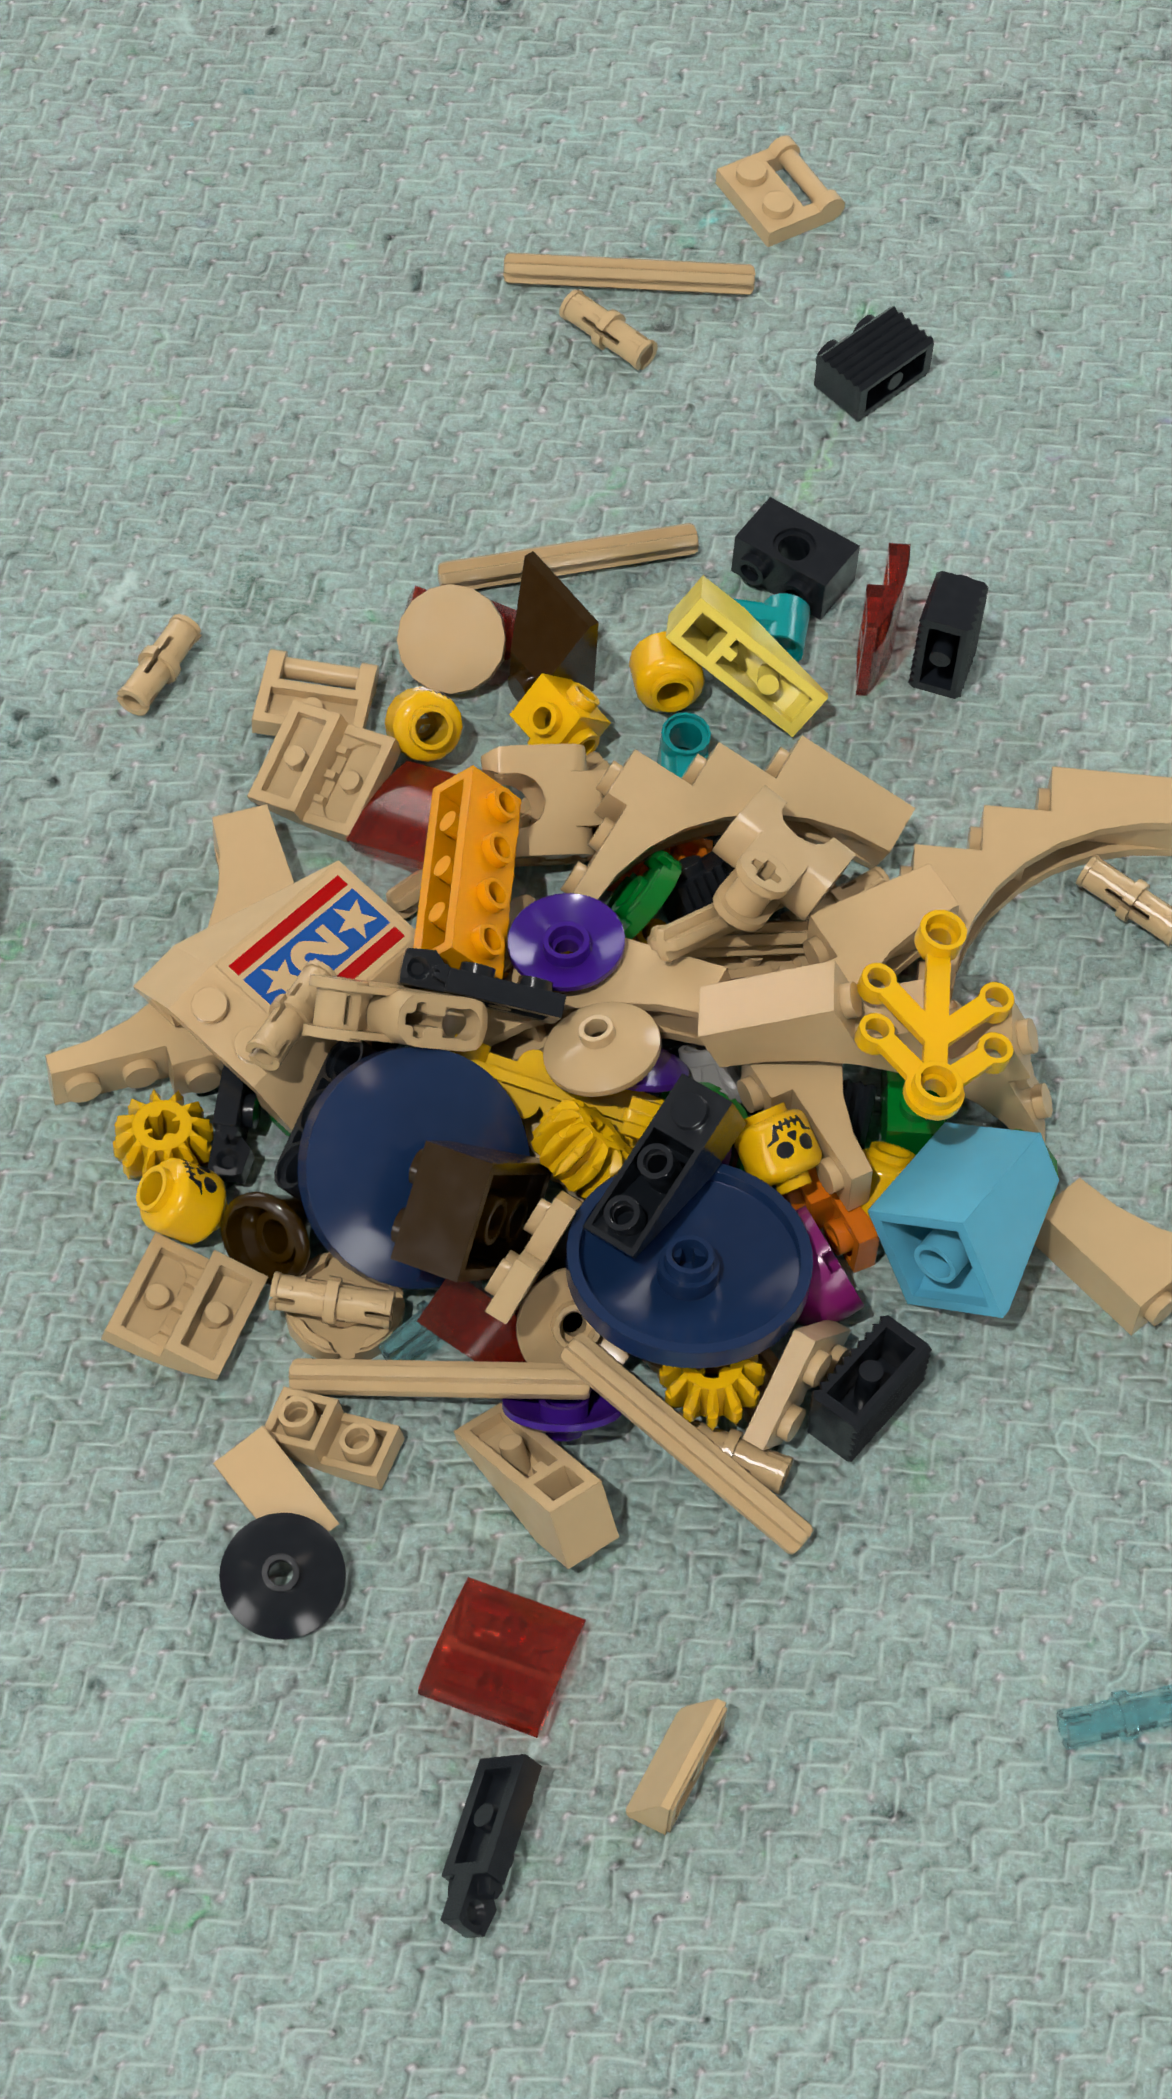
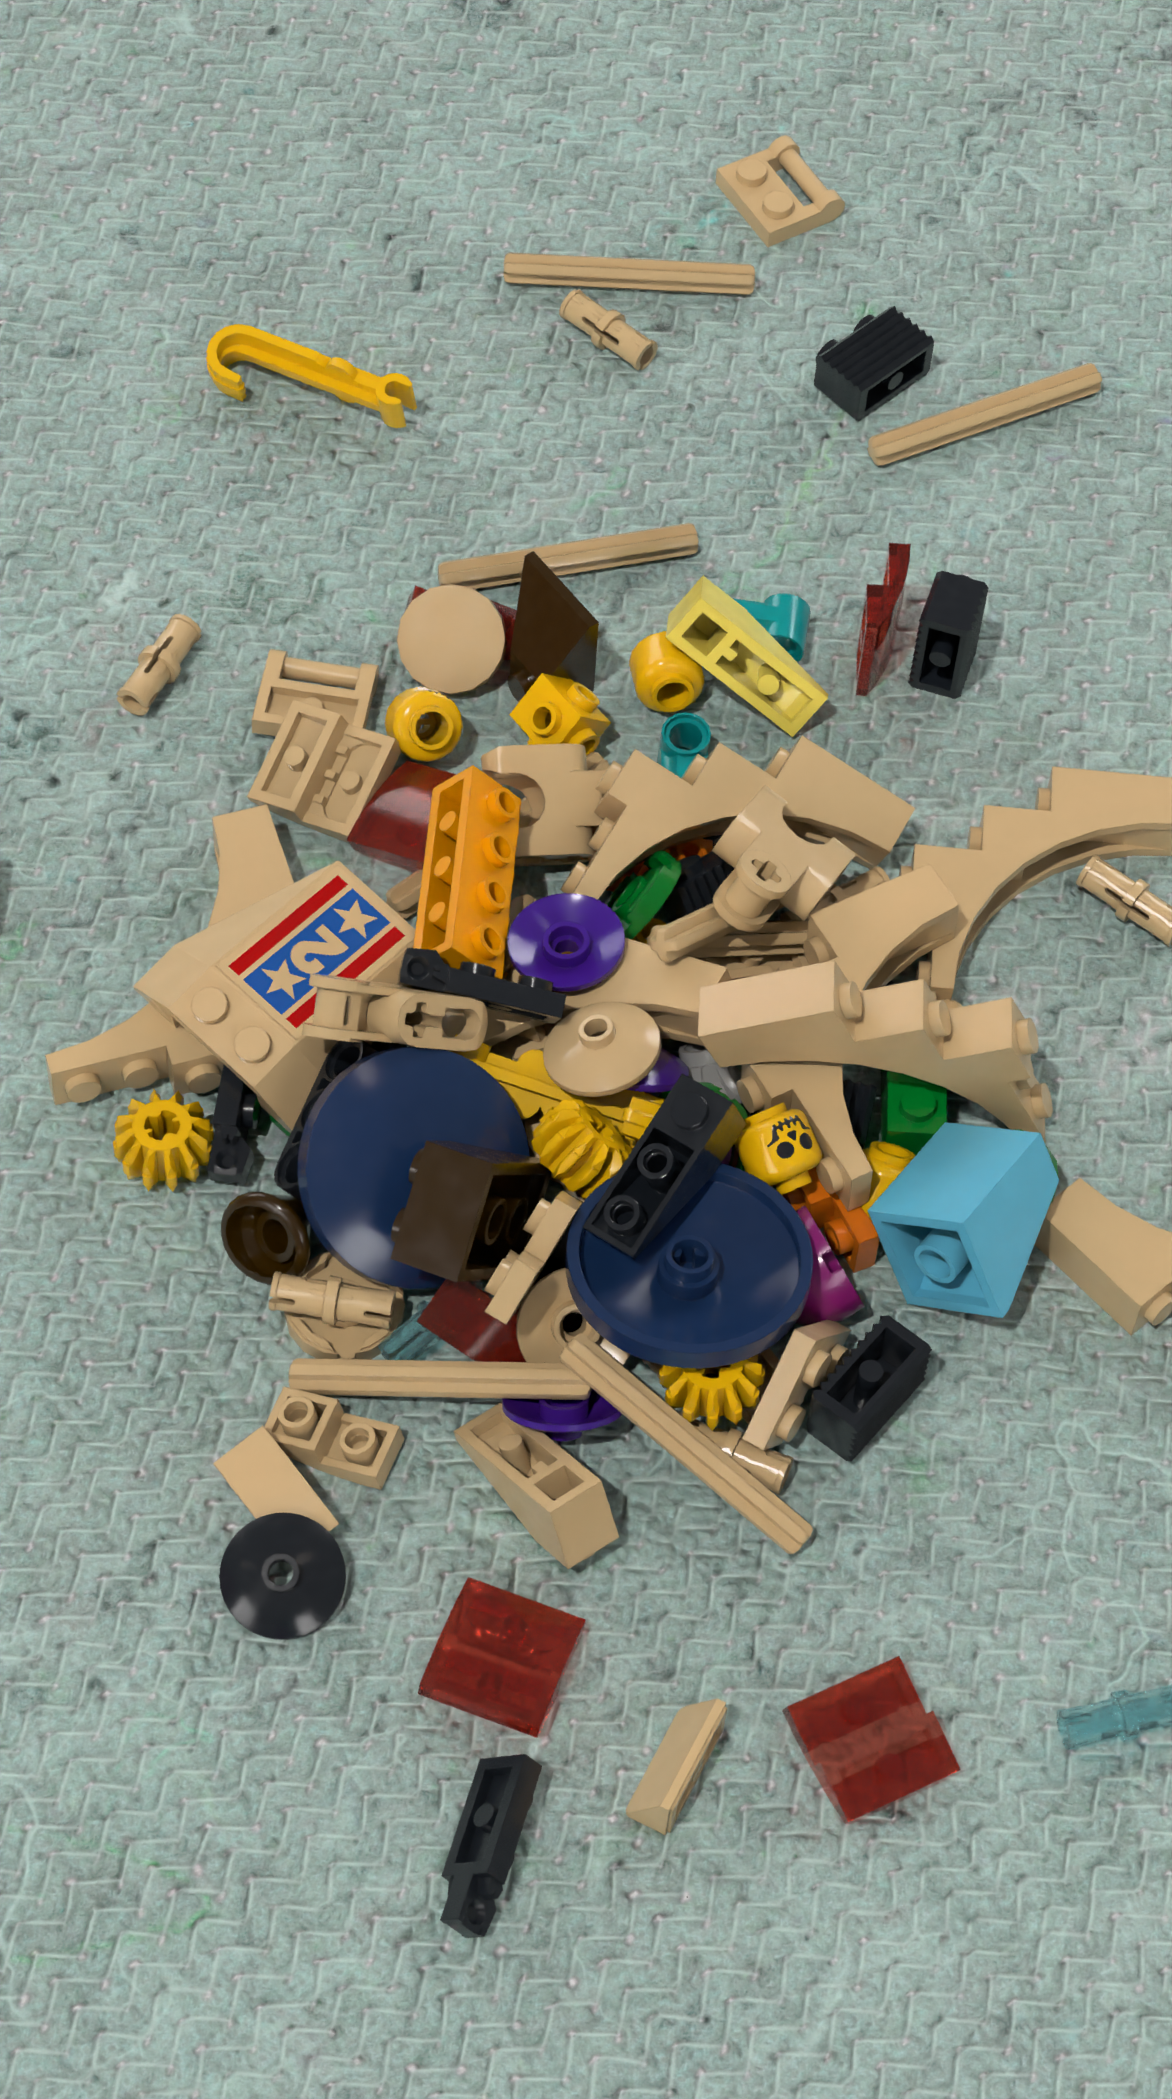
(181, 1200): yellow head -> none
(184, 1308): tan slope -> none
(286, 1019): tan pin -> none
(308, 366): none -> yellow piece
(795, 556): black brick -> none
(870, 1740): none -> clear red slope
(934, 1025): yellow plant -> none
(984, 414): none -> tan axle

